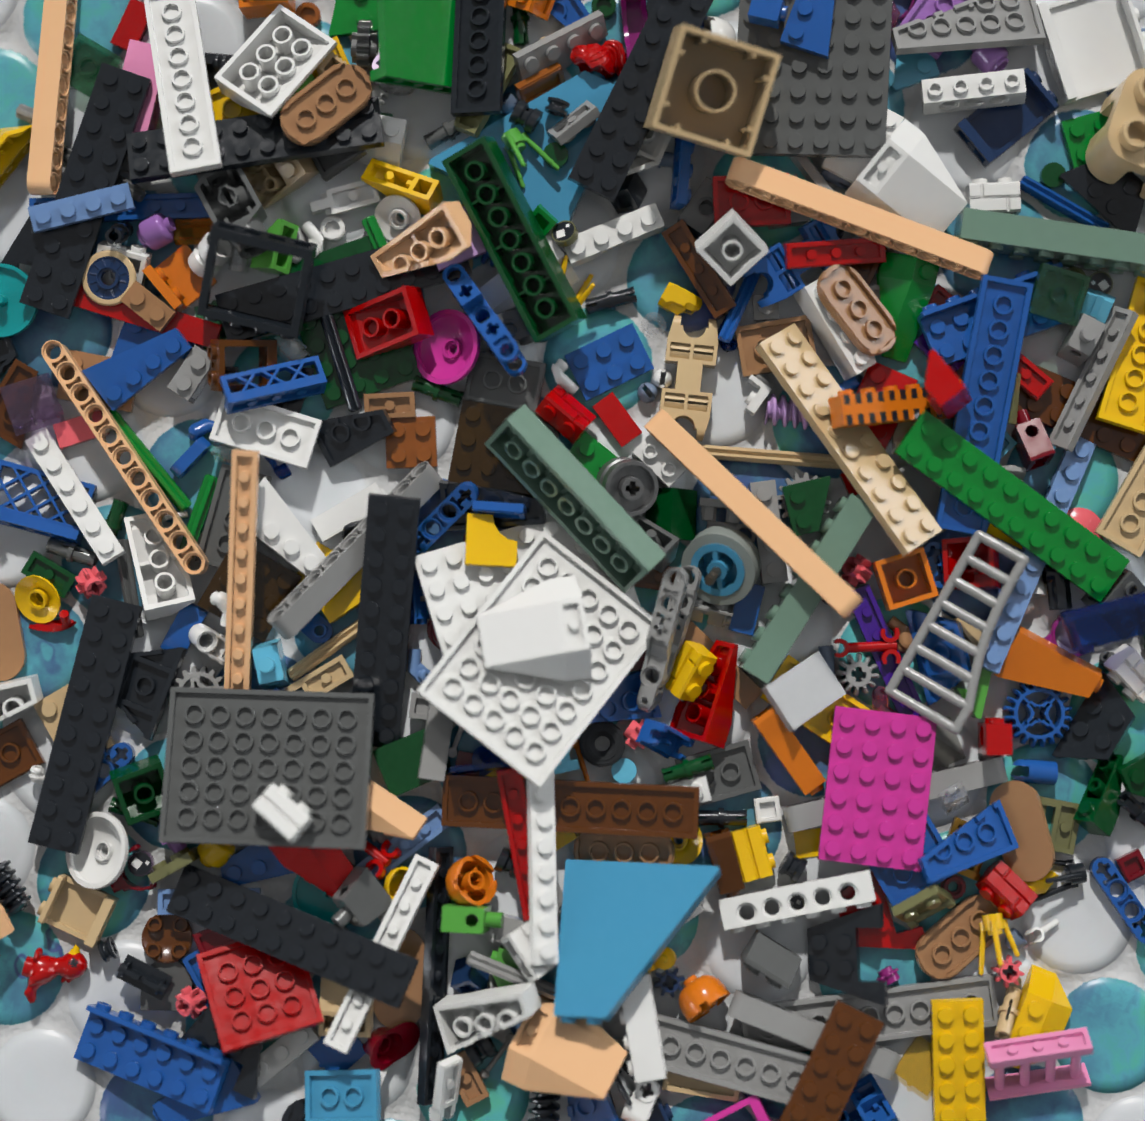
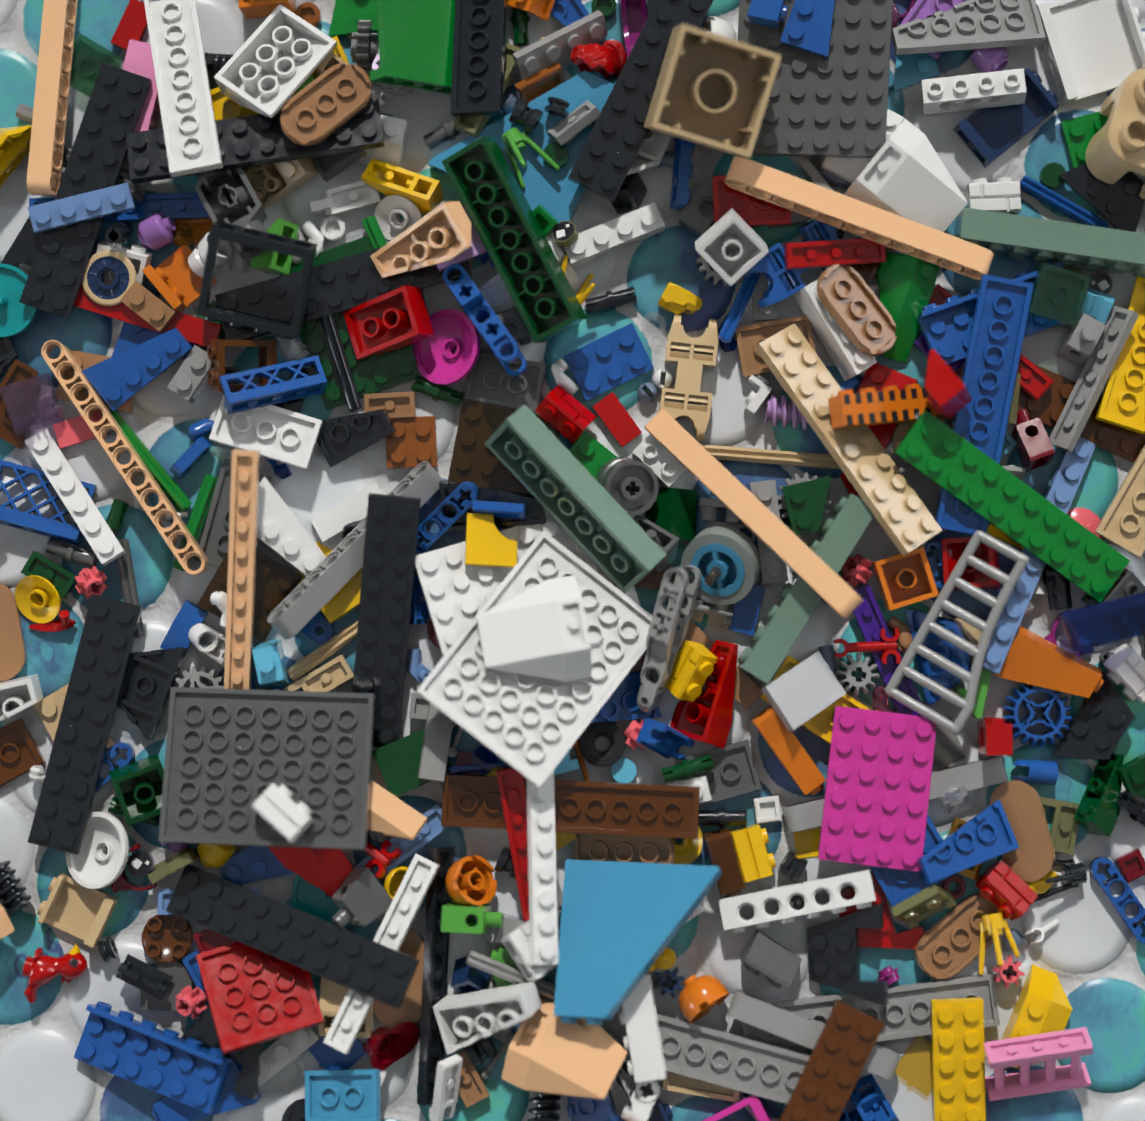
(161, 578): white wedge -> none
(699, 270): reddish brown fence -> none
(1005, 1026): tan pin -> none

